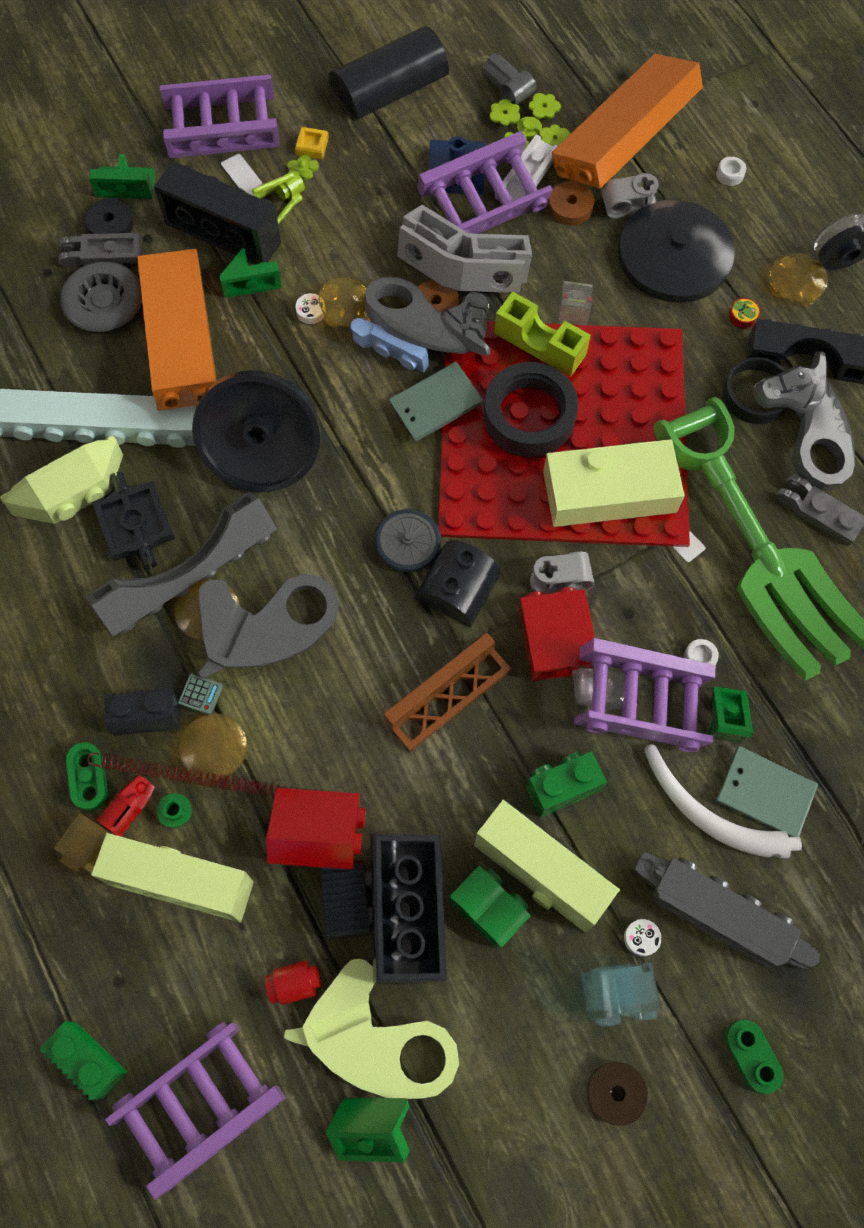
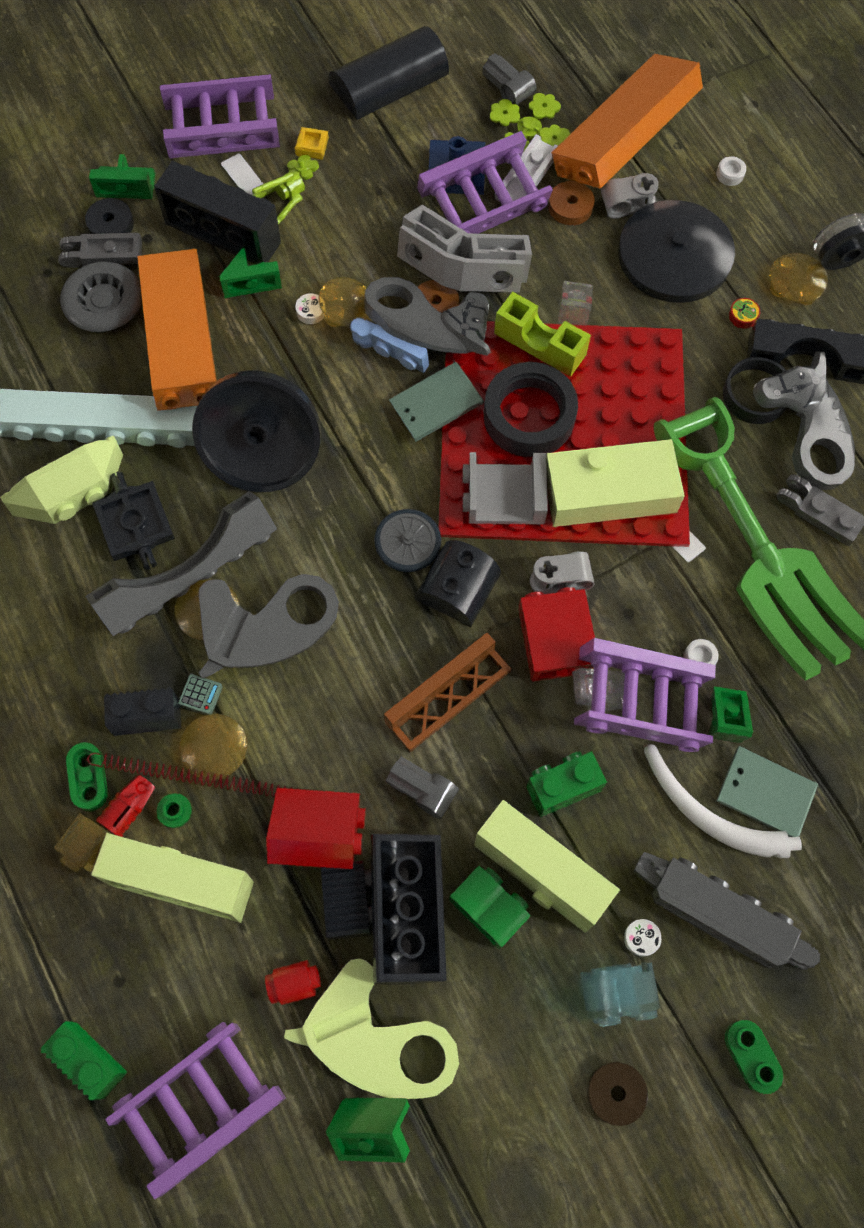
(430, 792): none -> dark grey piece
(506, 492): none -> light grey panel

